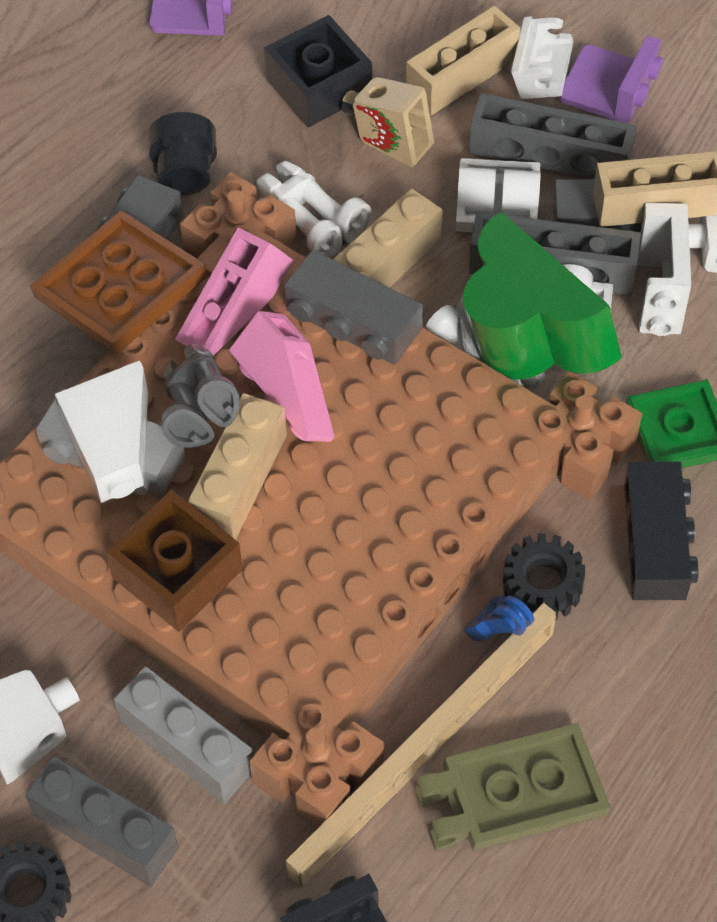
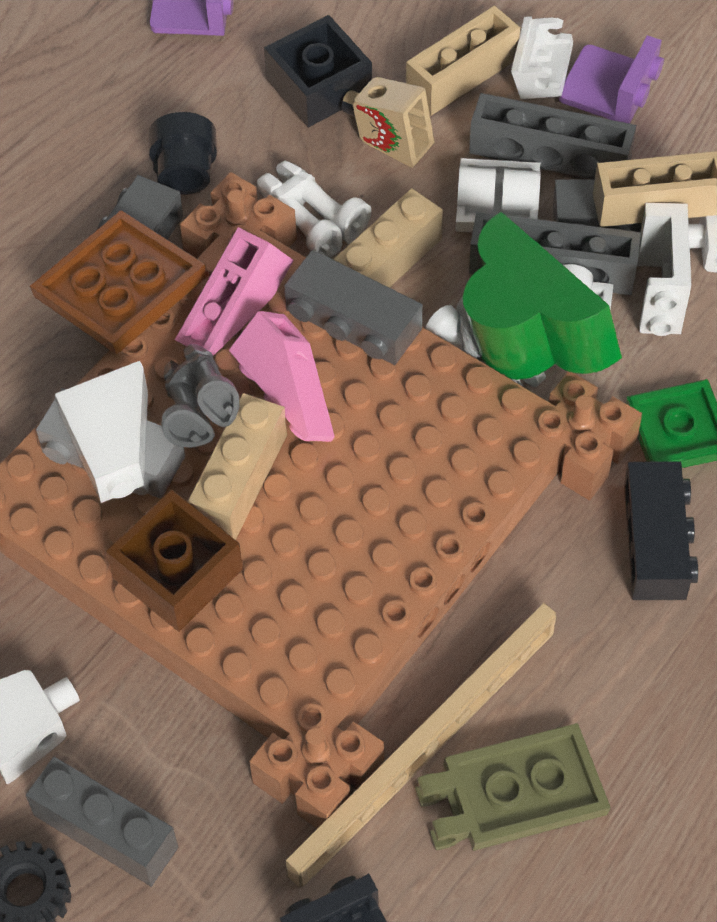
(184, 734): light grey brick -> none
(499, 617): blue piece -> none
(550, 555): black tyre -> none

